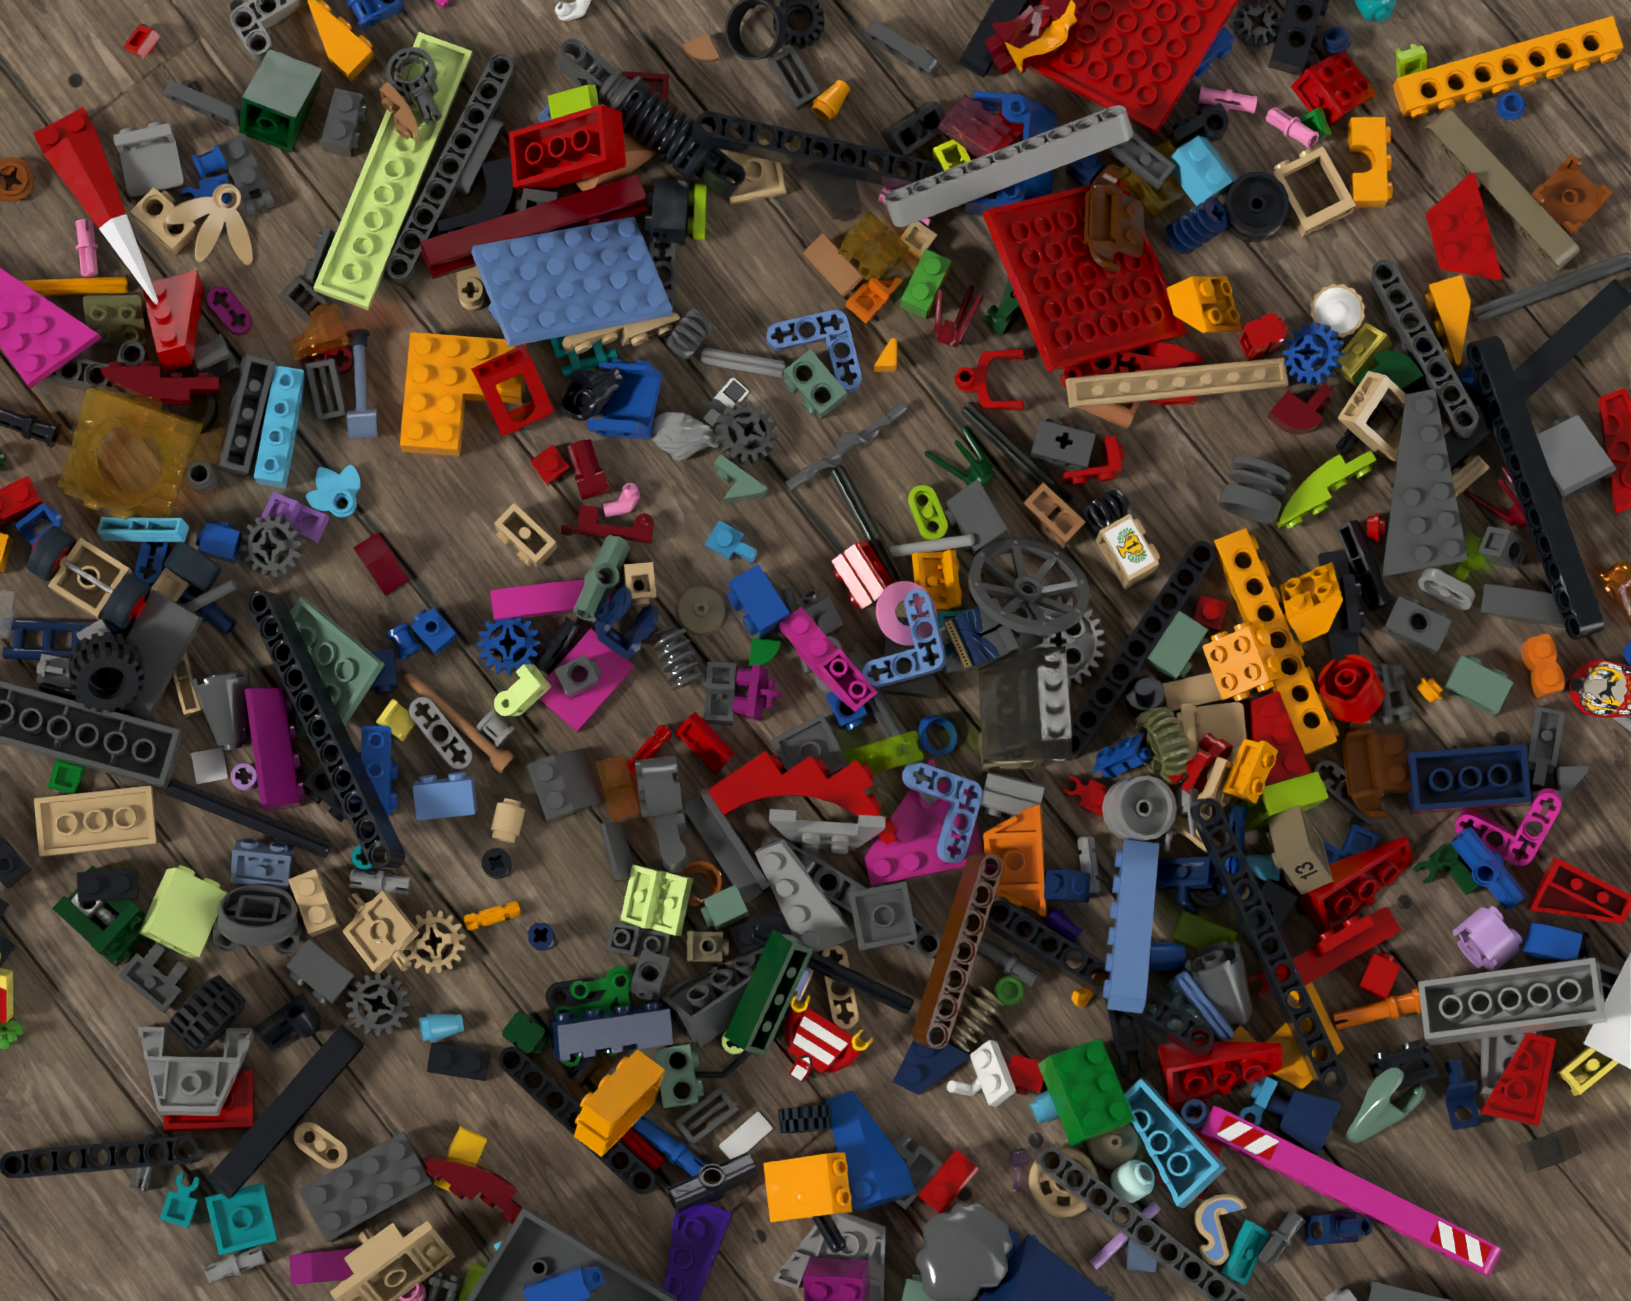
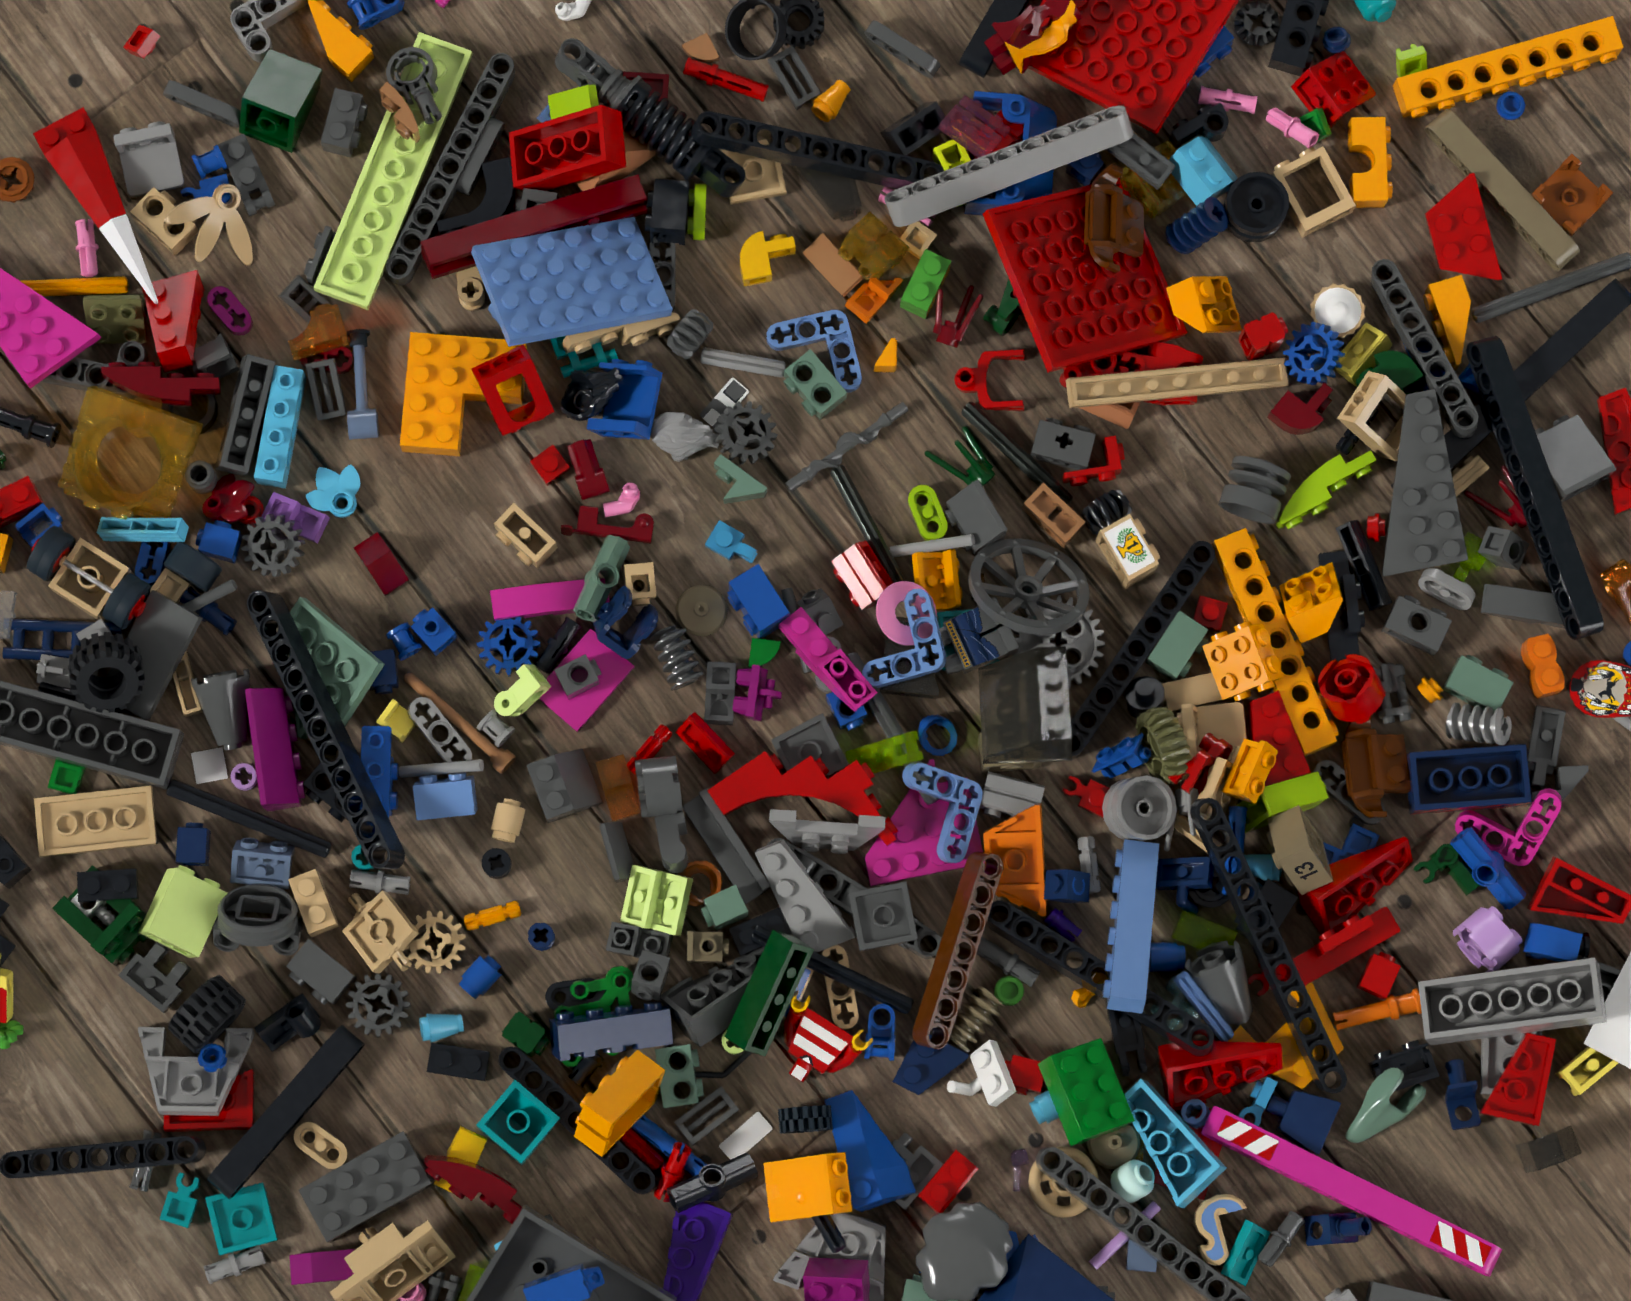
(193, 845): none -> dark blue brick
(212, 1050): none -> blue plate
(228, 499): none -> dark red plate
(259, 509): none -> red plate
(441, 768): none -> light grey bar
(480, 976): none -> blue brick
(518, 1122): none -> teal slope
(672, 1171): none -> red pin
(723, 78): none -> red pin
(756, 254): none -> yellow brick
(881, 1035): none -> blue piece
(1478, 724): none -> light grey piece

